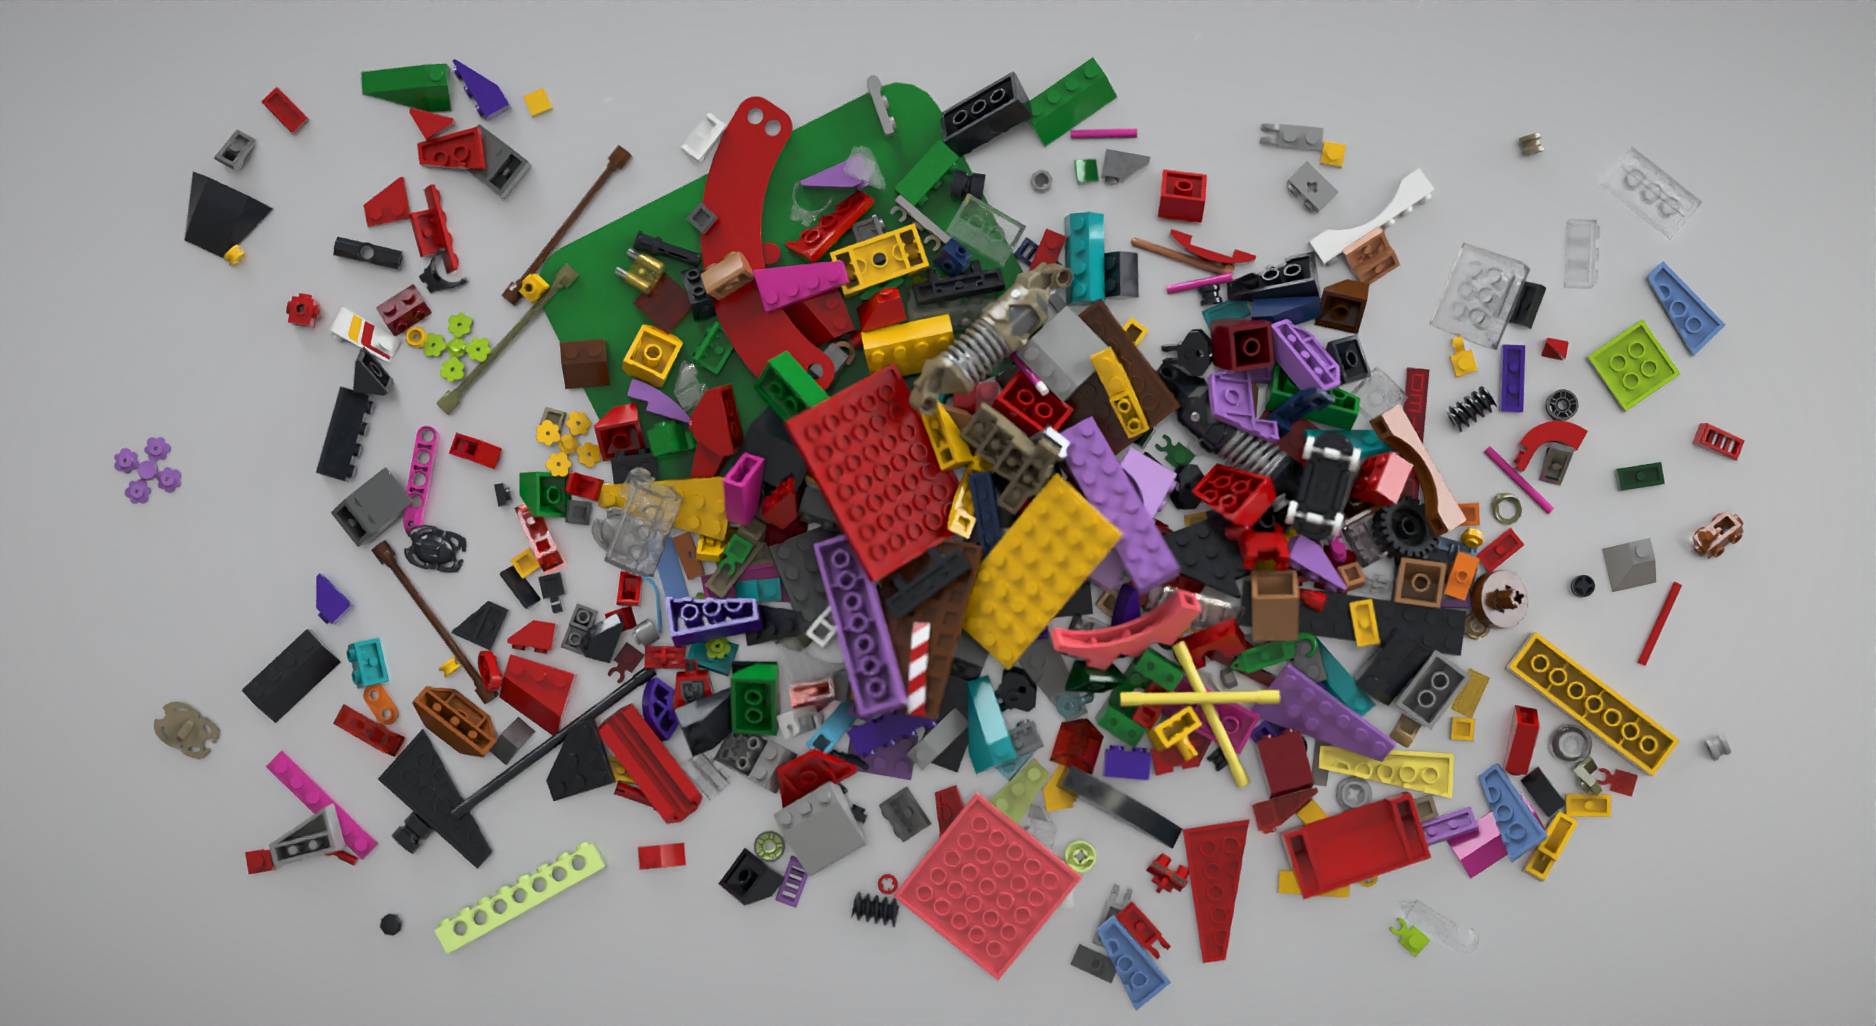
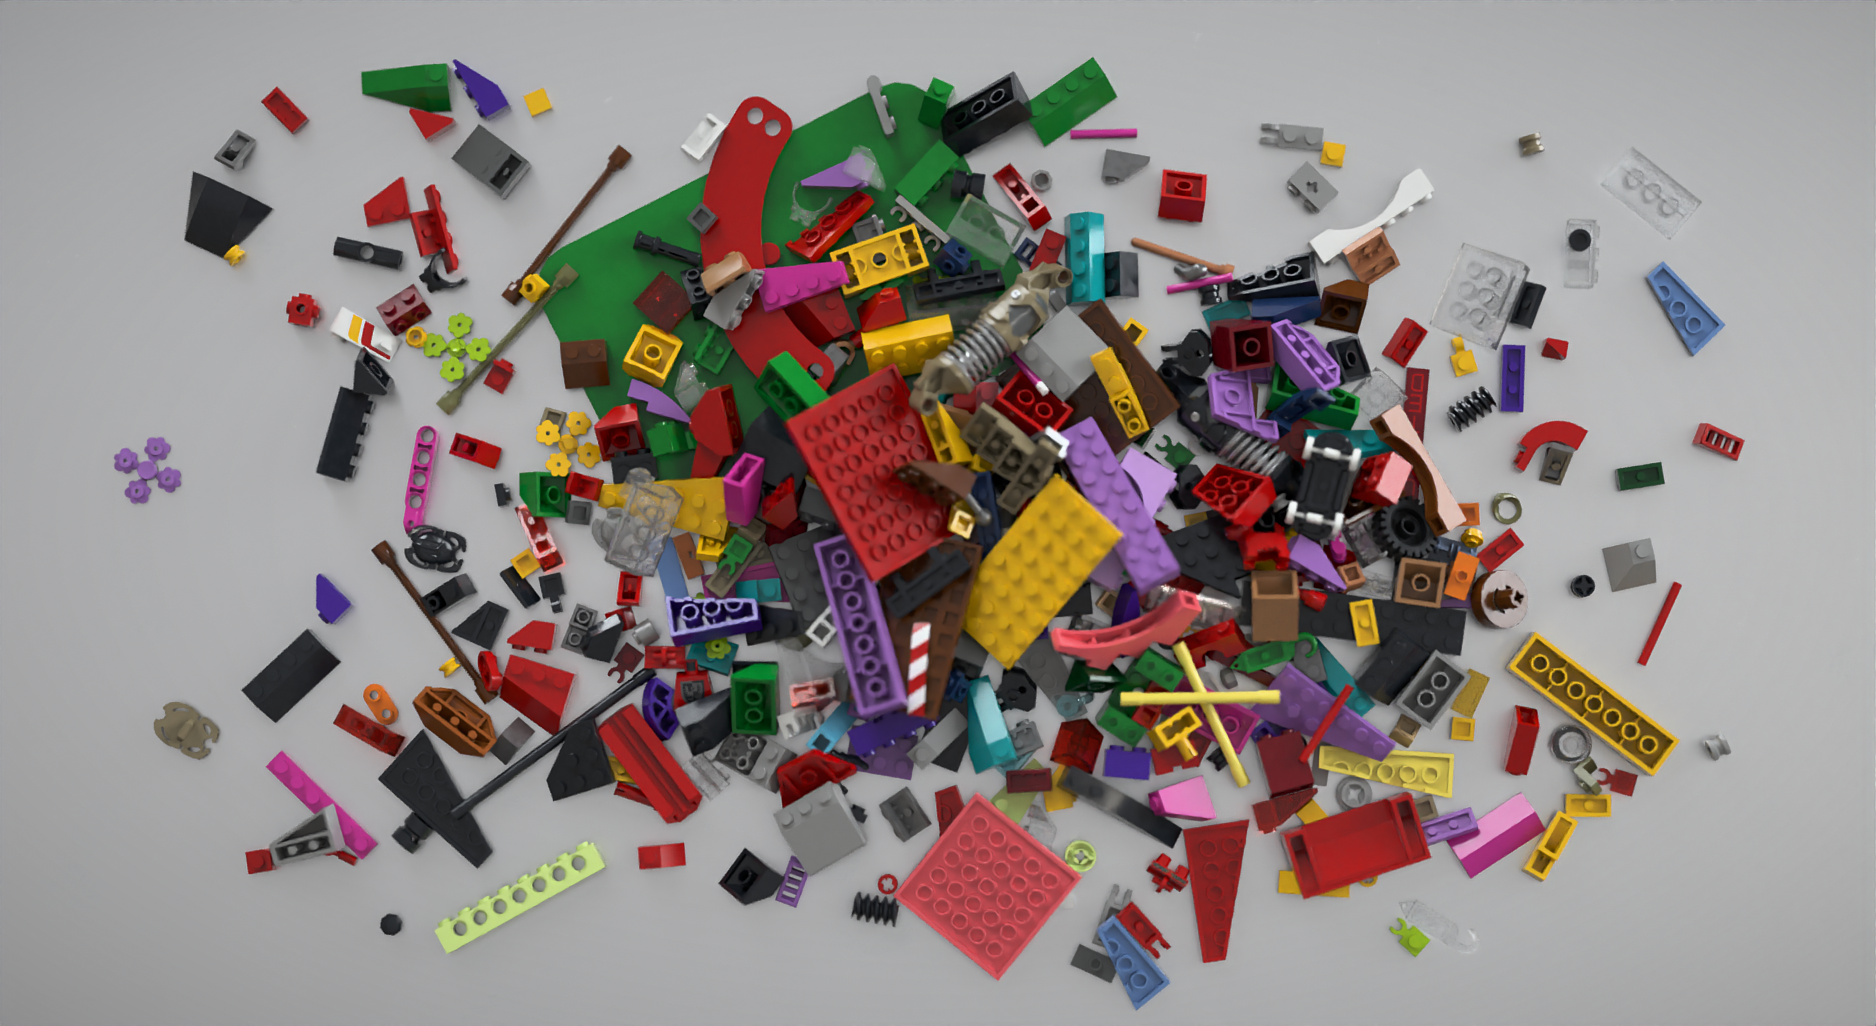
(367, 663): teal bracket -> none
(372, 507): dark grey slope -> none
(448, 595): none -> black slope
(454, 150): red wing -> none
(500, 375): none -> red bracket
(643, 273): clear yellow piece -> none
(658, 603): dark azure piece -> none
(730, 303): none -> light grey slope
(760, 846): wheel -> none
(936, 102): none -> green slope
(941, 481): none -> reddish brown slope
(956, 686): none -> dark blue brick
(982, 516): none -> flat silver bar
(1022, 197): none -> red slope
(1029, 780): none -> dark red plate
(1086, 171): green slope -> none
(1183, 241): red slope -> none
(1183, 801): none -> slope
(1192, 272): none -> flat silver arm
(1325, 724): none -> red bar
(1404, 342): none -> red slope
(1472, 632): tan plate -> none
(1514, 818): medium blue wing -> none
(1518, 479): dark pink bar -> none
(1543, 791): black slope -> none
(1564, 396): black wheel -> none
(1579, 240): none -> black tile
(1633, 365): lime plate -> none
(1712, 539): dark orange brick -> none

